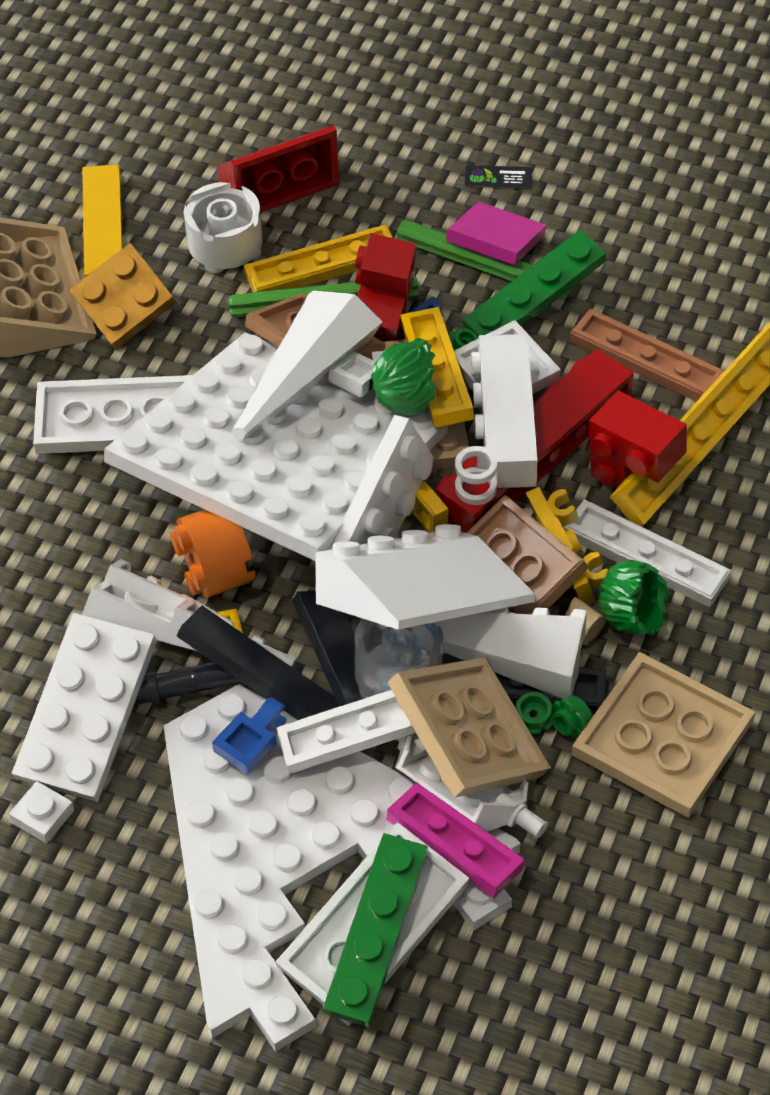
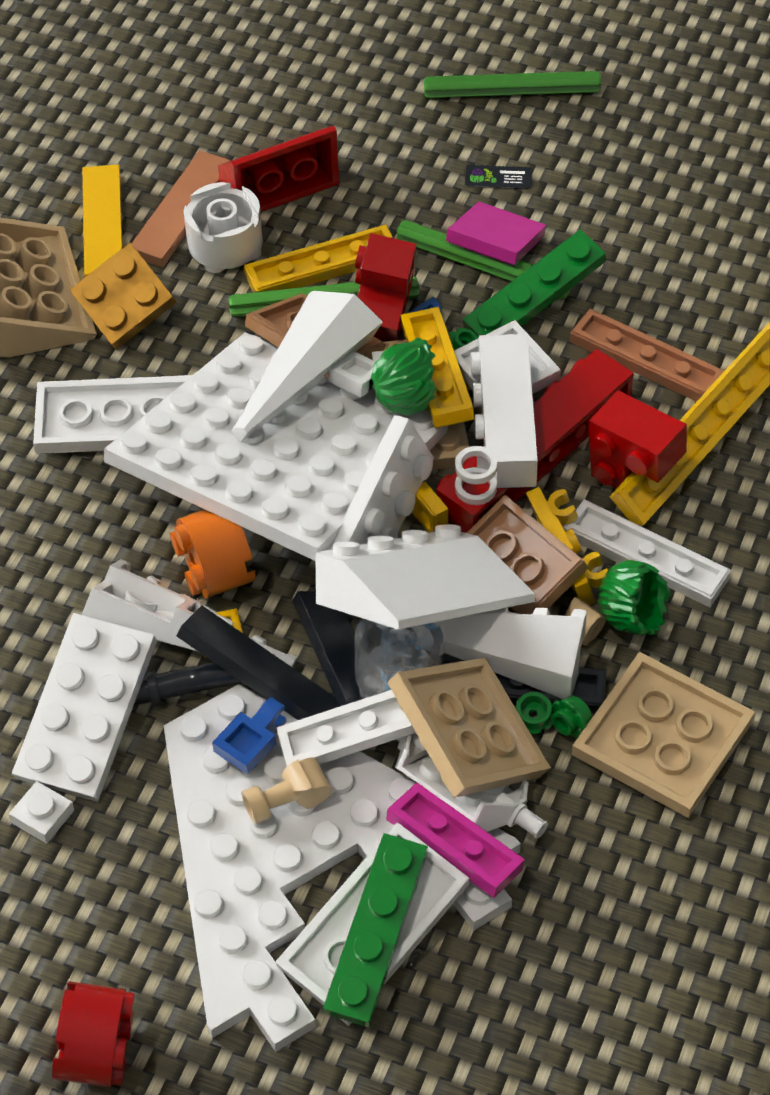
(93, 1034): none -> red brick
(167, 224): none -> nougat tile
(301, 783): none -> tan leg
(512, 84): none -> bright green axle

